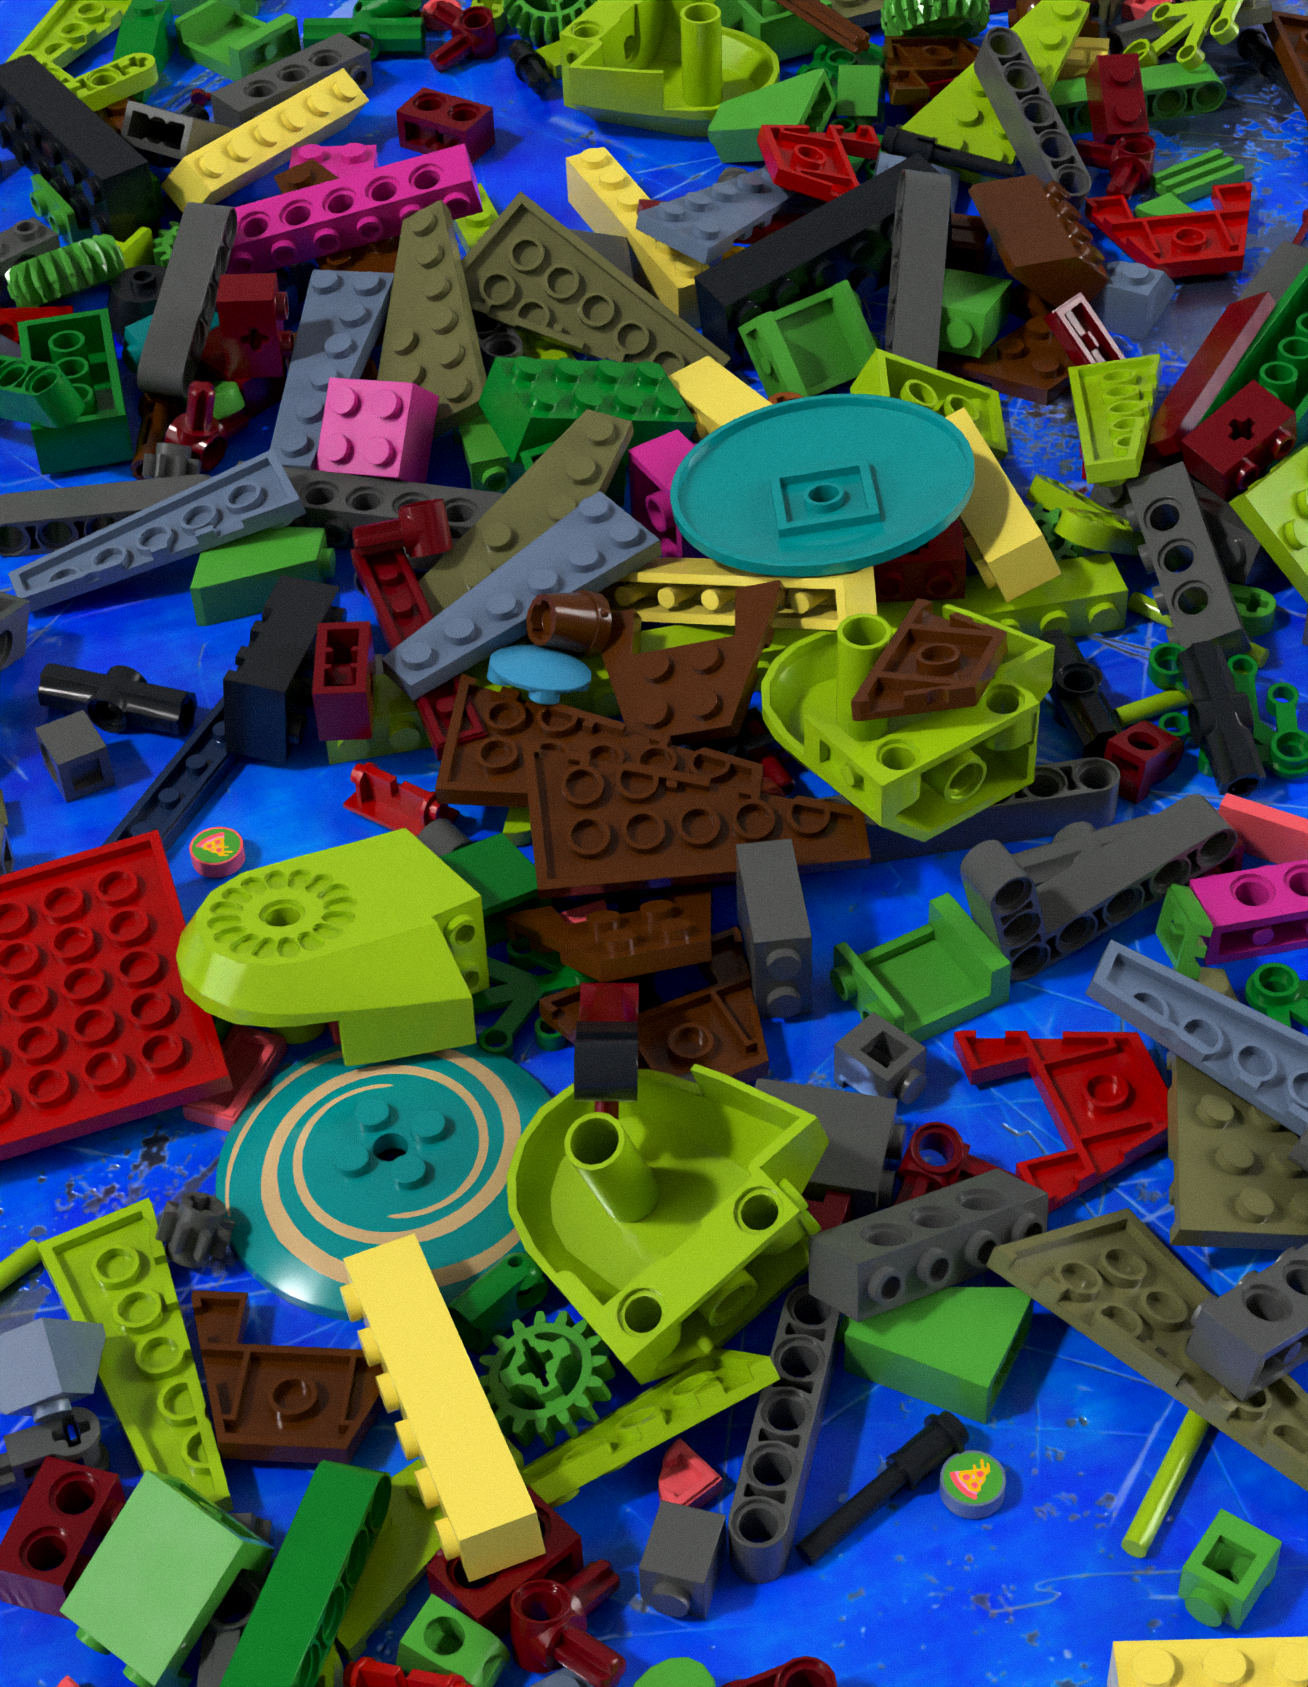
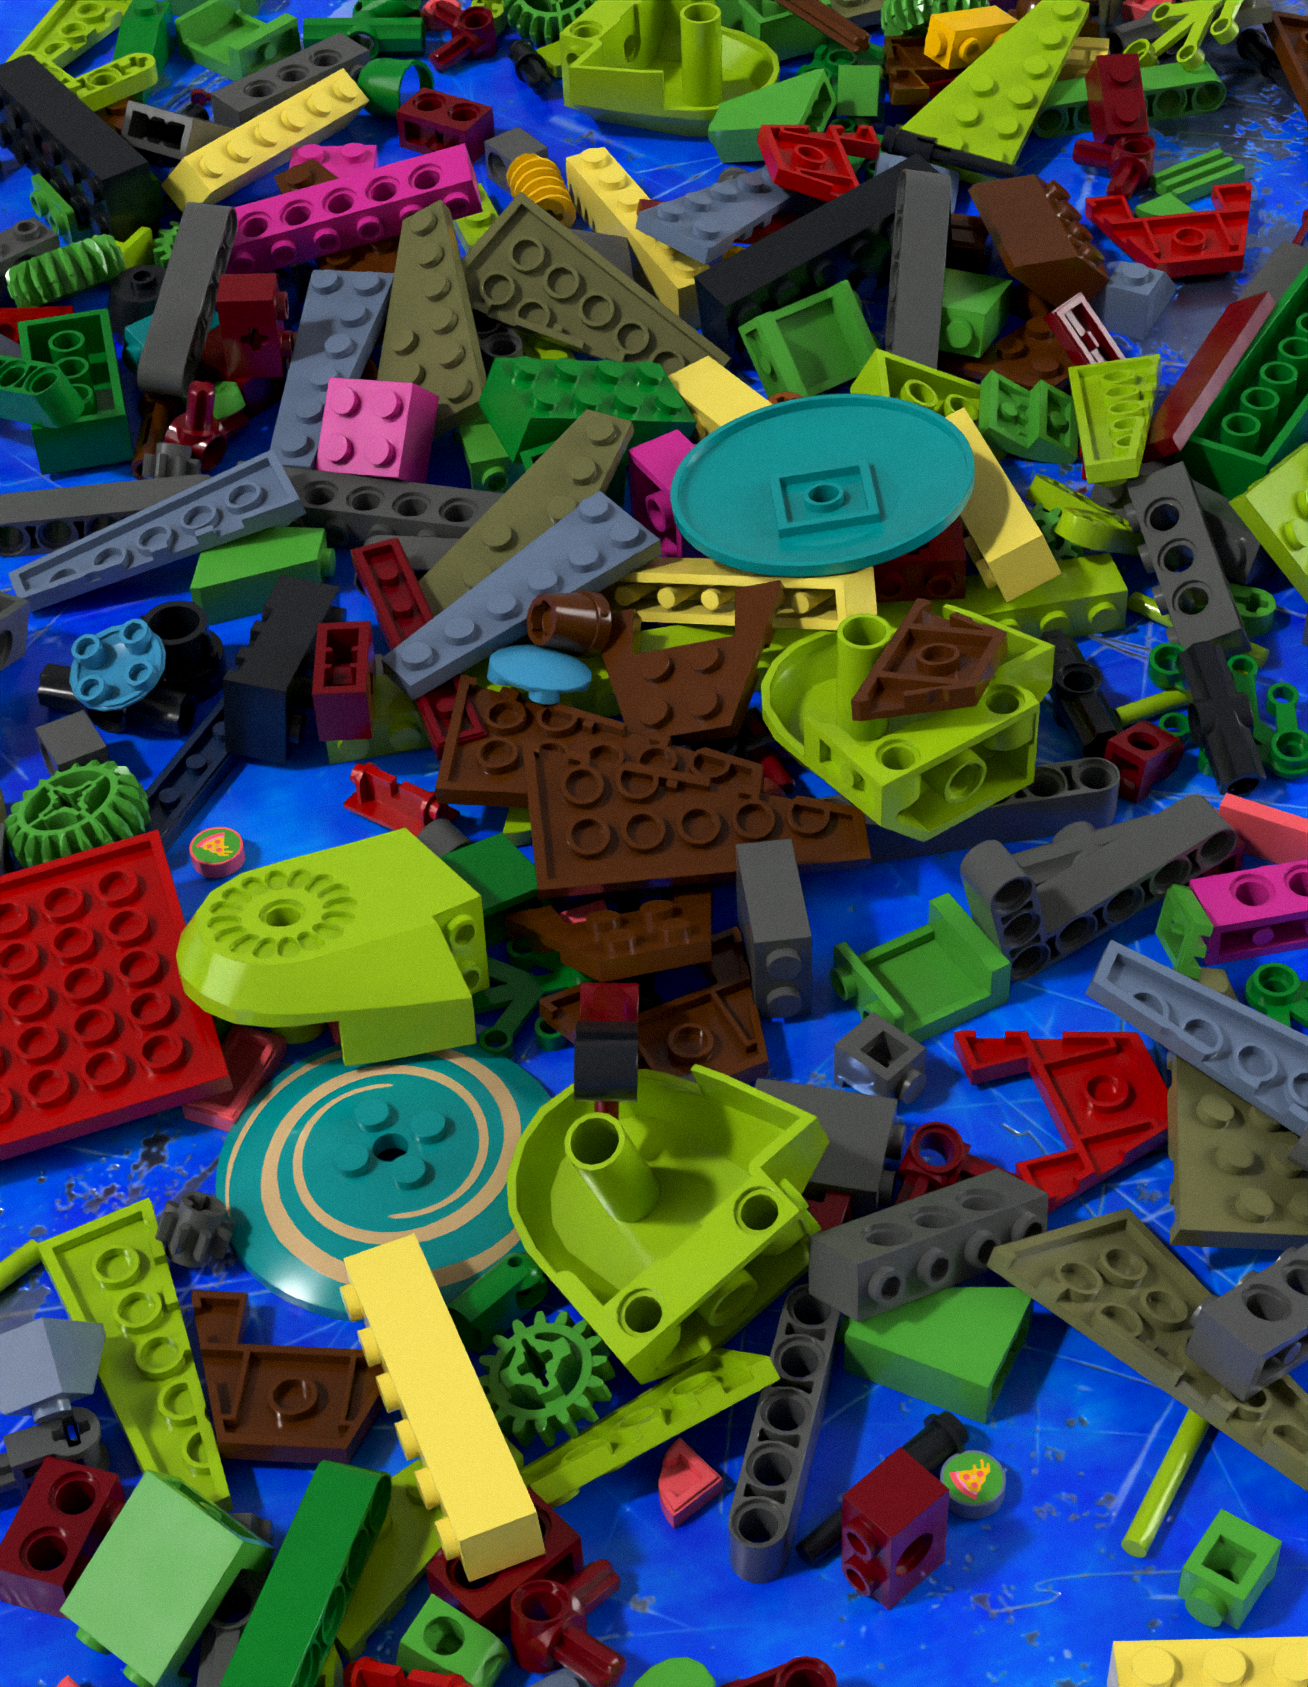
(76, 813): none -> bright green gear
(116, 665): none -> dark azure dish
(193, 652): none -> black piece
(382, 83): none -> green helmet
(419, 529): dark red axle -> none
(504, 149): none -> dark grey brick
(543, 184): none -> yellow piece
(682, 1560): dark grey brick -> none
(893, 1529): none -> dark red brick
(964, 35): none -> yellow brick
(1028, 423): none -> bright green slope
(1029, 114): dark grey beam -> none
(1240, 440): dark red brick -> none

